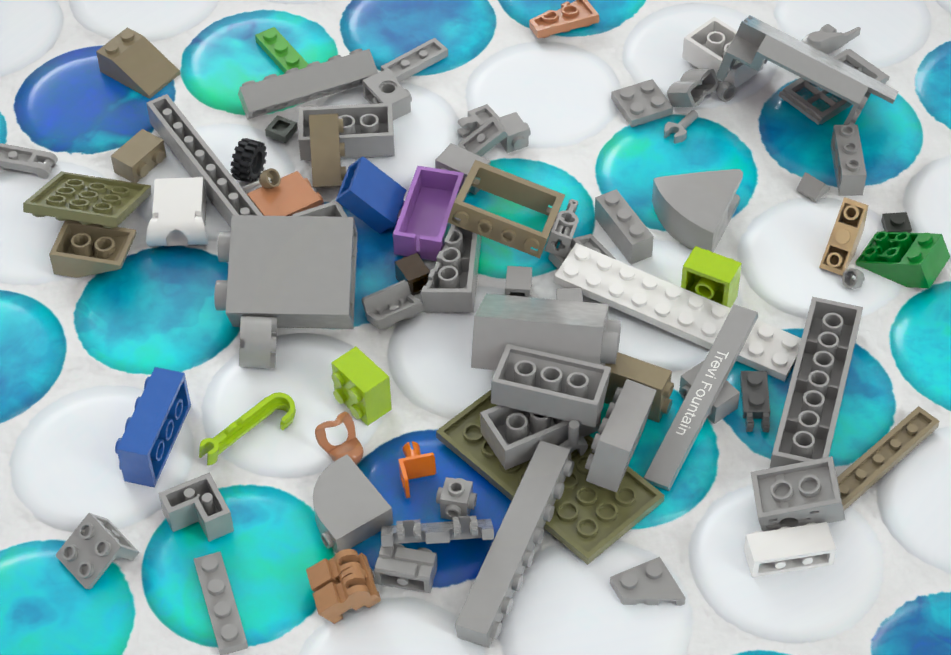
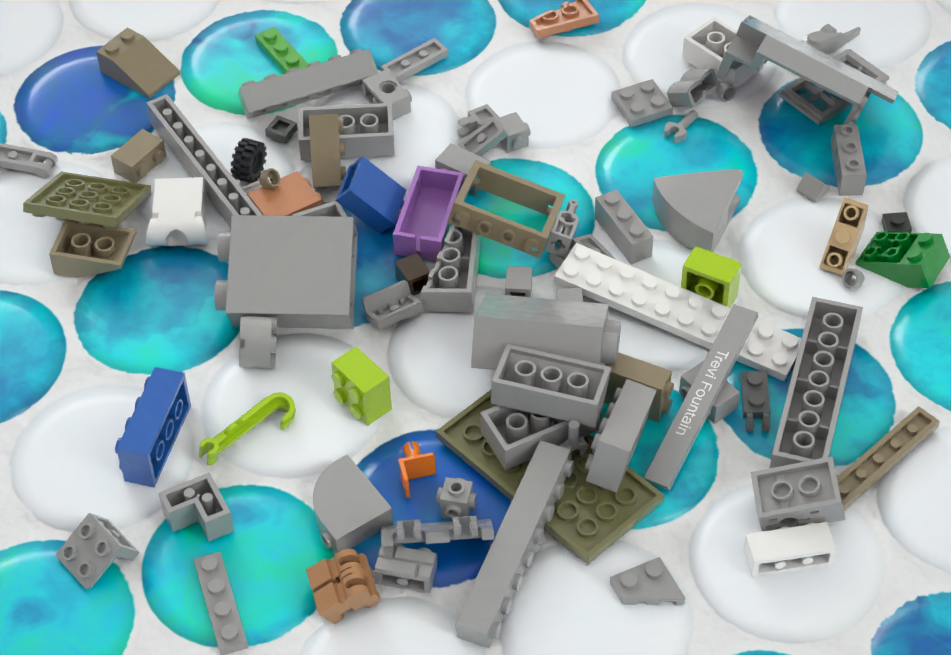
(351, 446): nougat piece -> none

